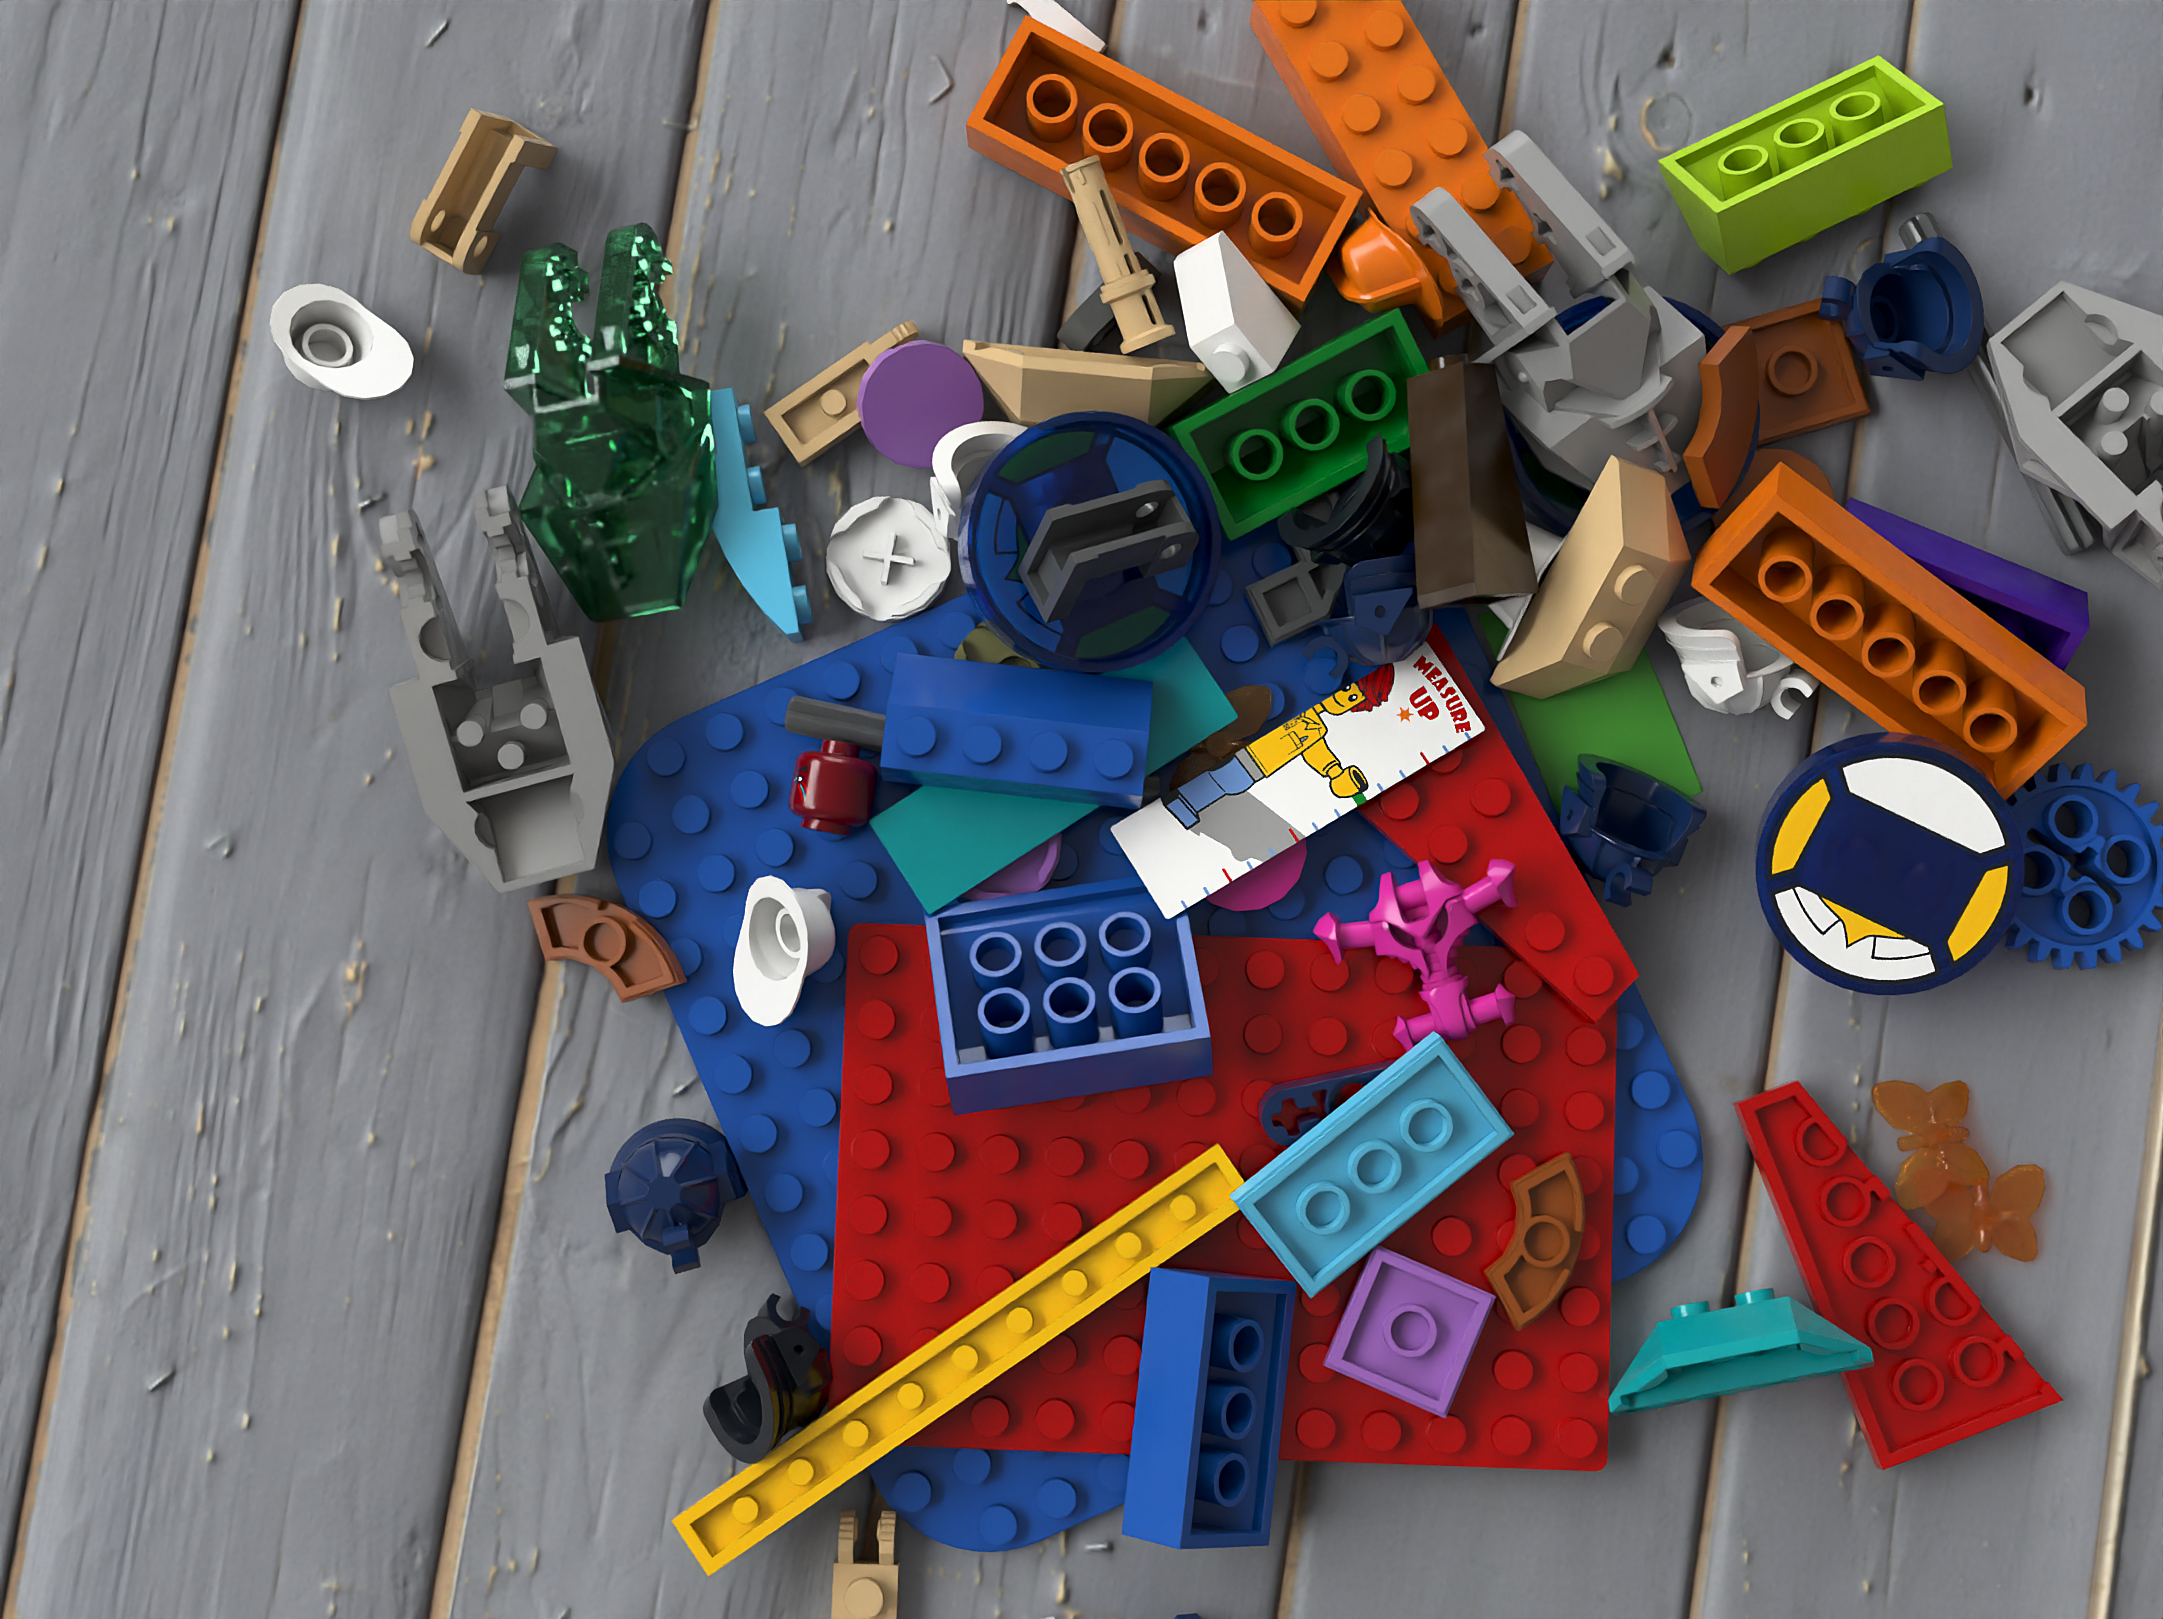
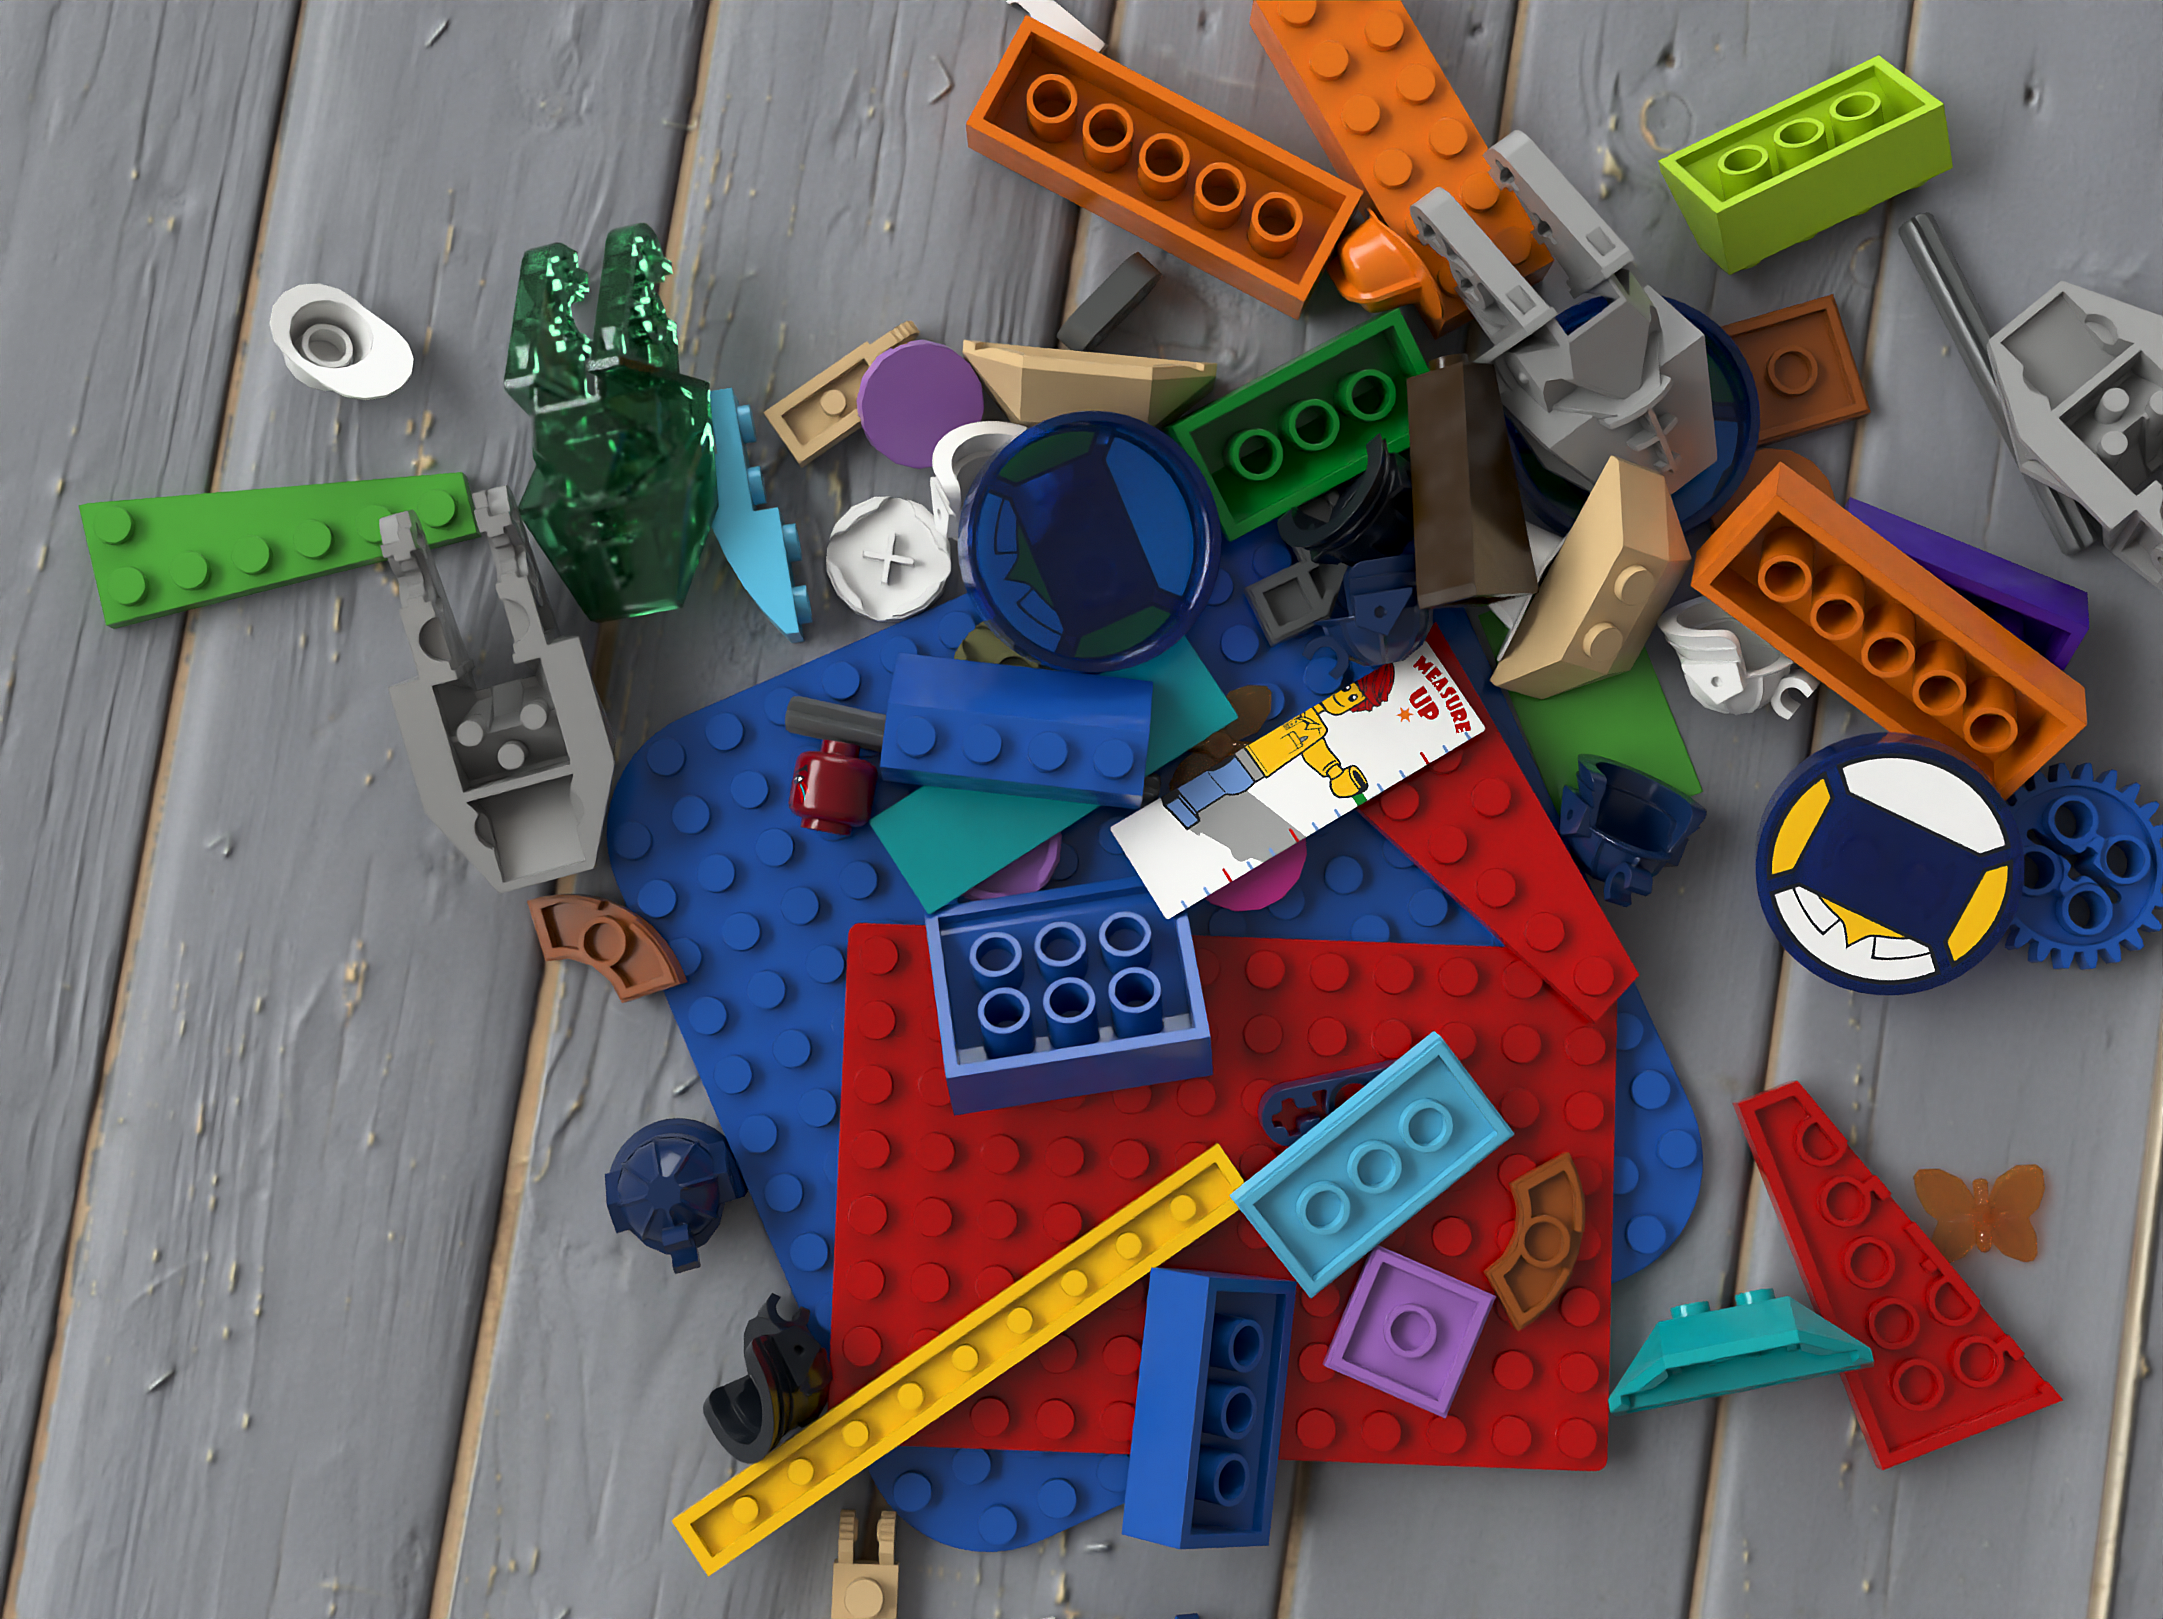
(227, 545): none -> bright green wing
(474, 188): tan piece -> none
(780, 943): white piece -> none
(1105, 537): dark grey piece -> none
(1126, 285): tan pin -> none
(1231, 313): white slope -> none
(1424, 927): dark pink piece -> none
(1725, 416): dark orange tile -> none
(1911, 311): dark blue helmet -> none
(1939, 1139): clear orange piece -> none

